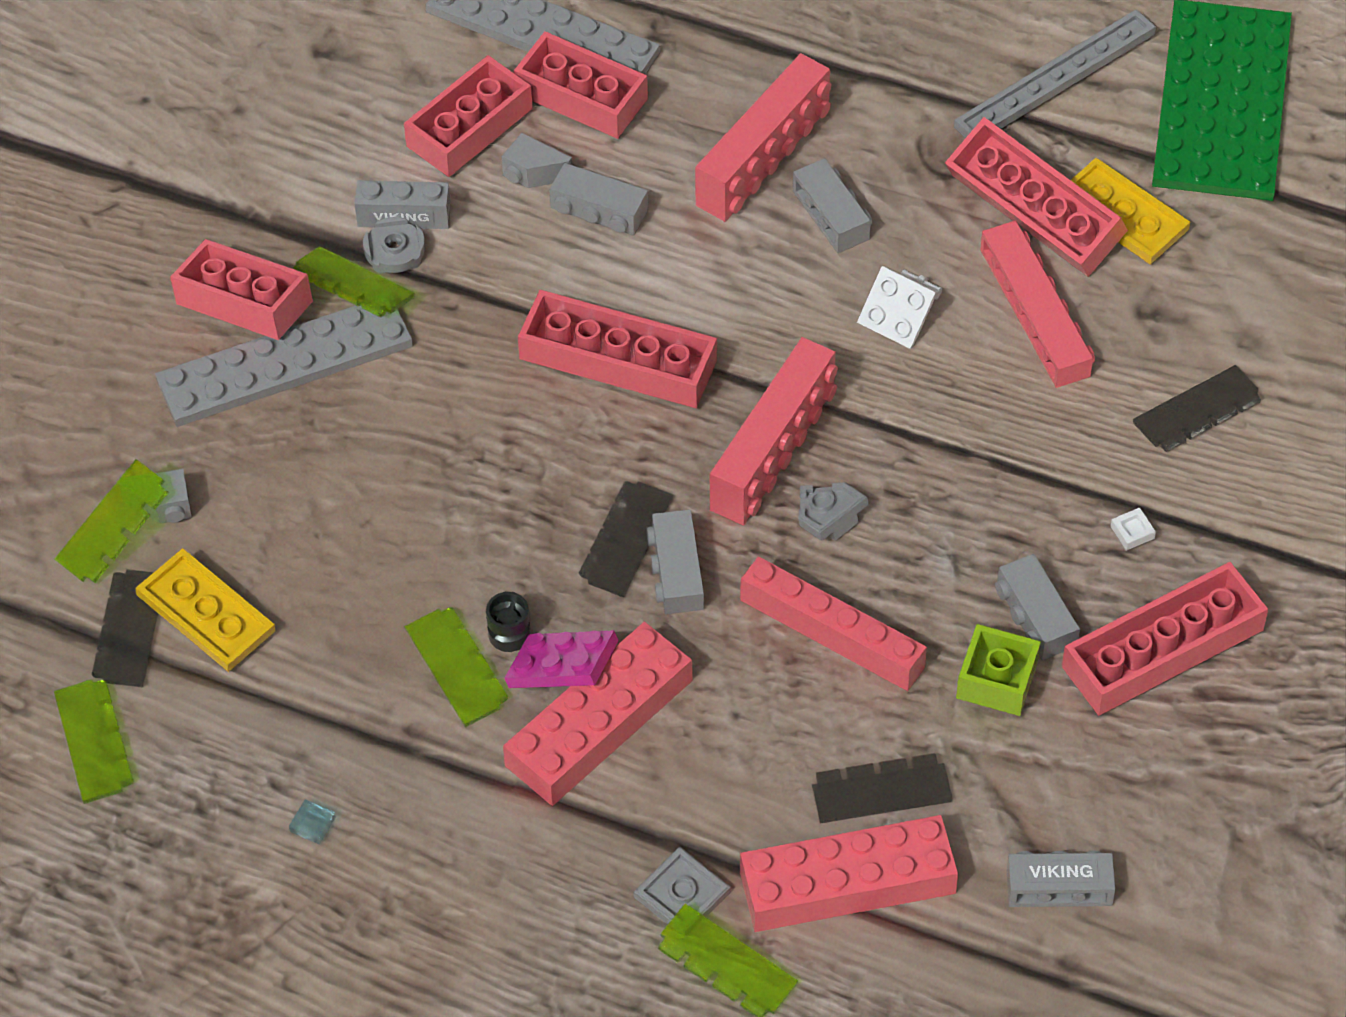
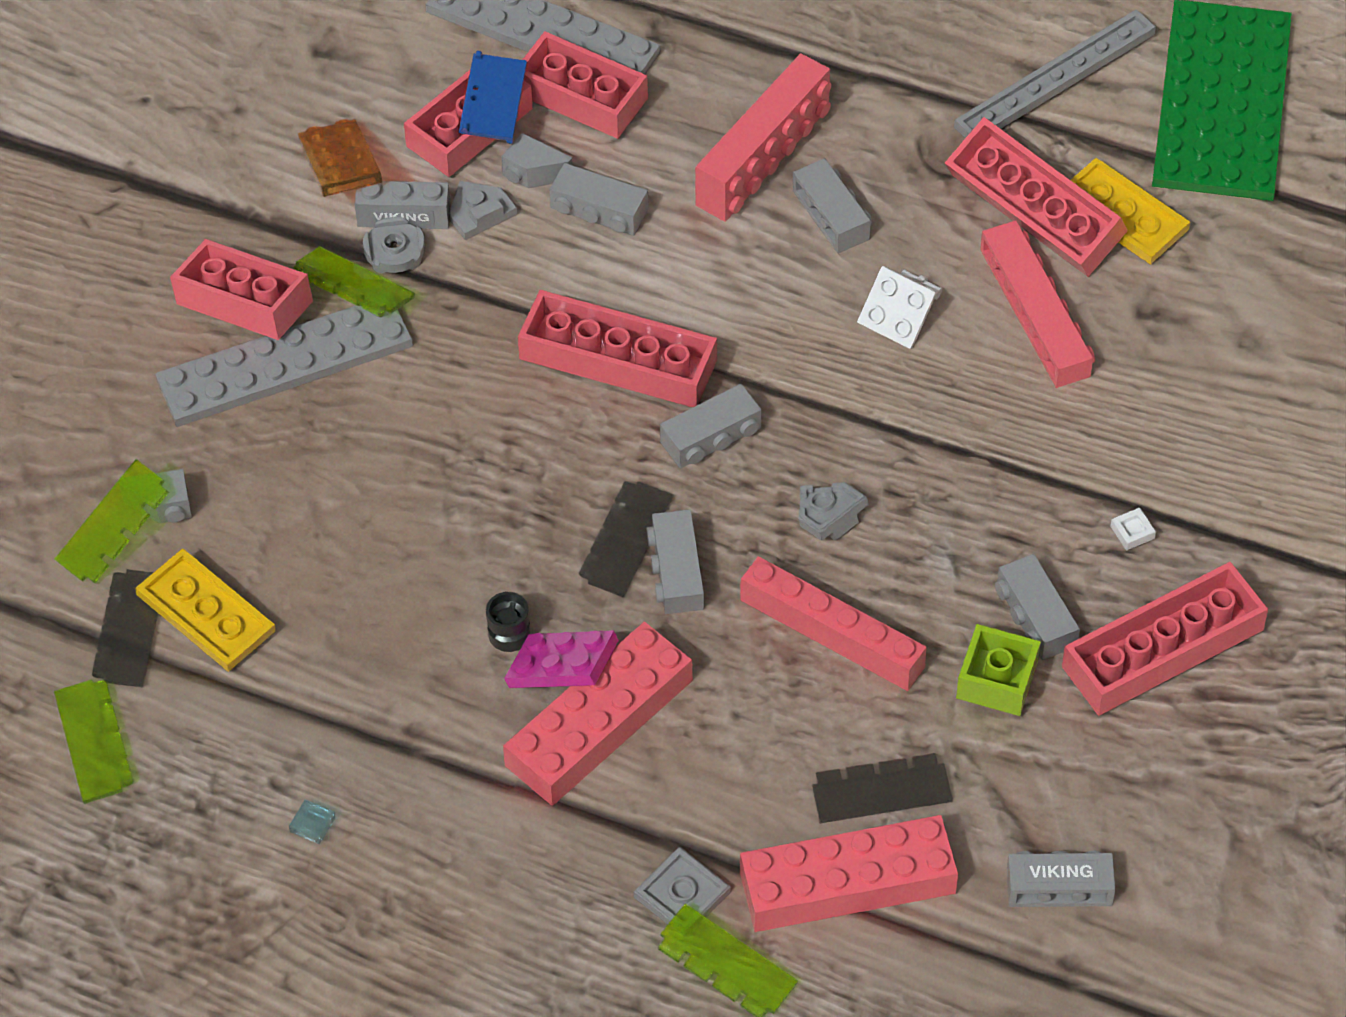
(339, 157): none -> clear orange plate
(457, 665): clear neon green windscreen -> none
(479, 208): none -> light grey plate
(495, 104): none -> blue door
(710, 426): none -> light grey brick
(773, 431): coral brick -> none
(1190, 411): clear smoke windscreen -> none

